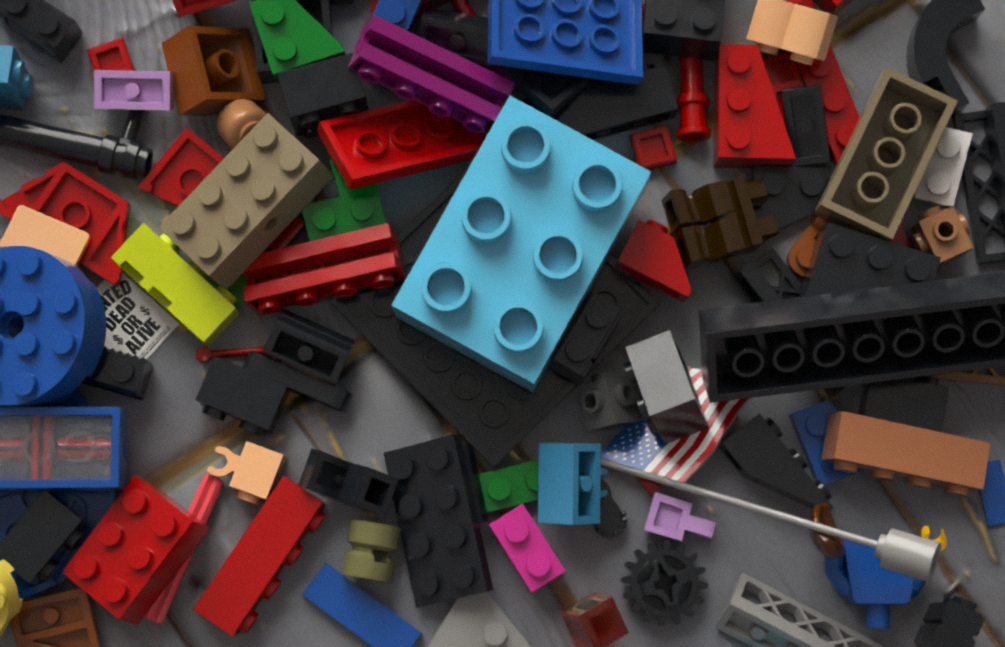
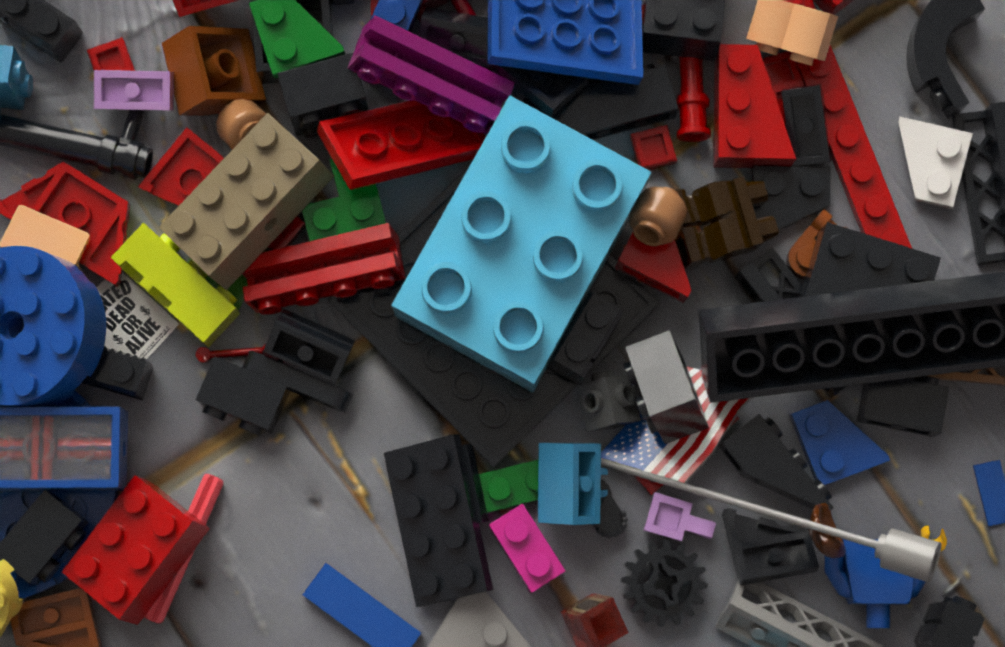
(254, 471): light nougat brick -> none
(260, 556): red brick -> none
(348, 483): black brick -> none
(371, 551): olive wheel -> none
(658, 216): none -> medium nougat head
(767, 549): none -> black wing
(886, 156): dark tan brick -> none
(905, 452): nougat brick -> none
(941, 234): medium nougat brick -> none

